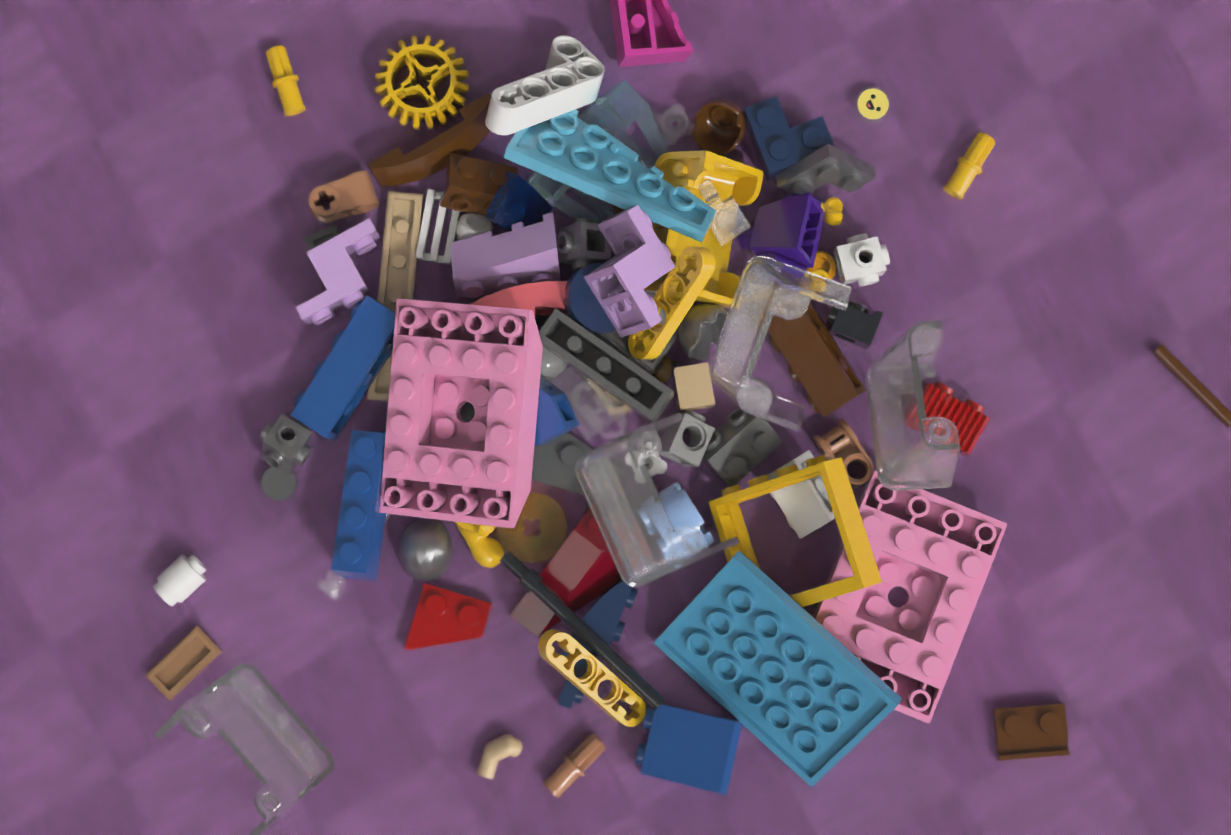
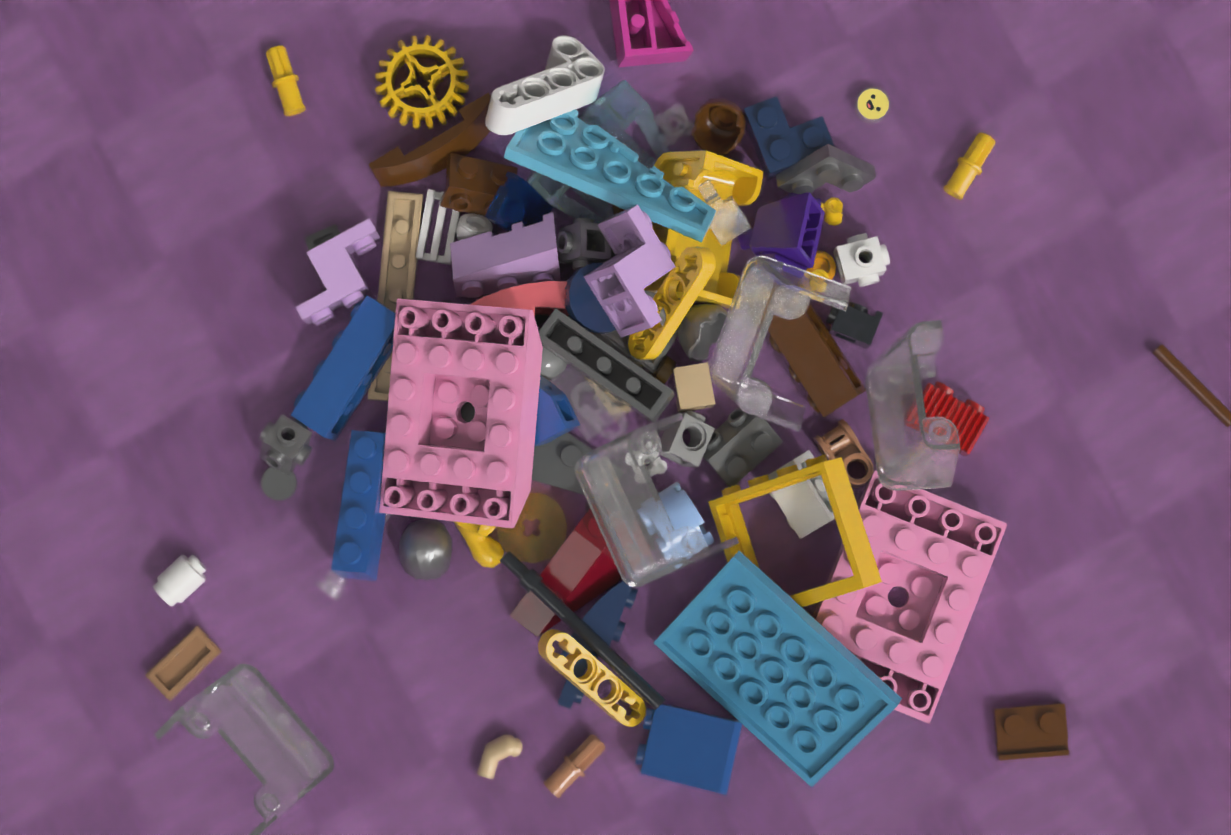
(347, 197): nougat piece -> none
(446, 618): red wing -> none

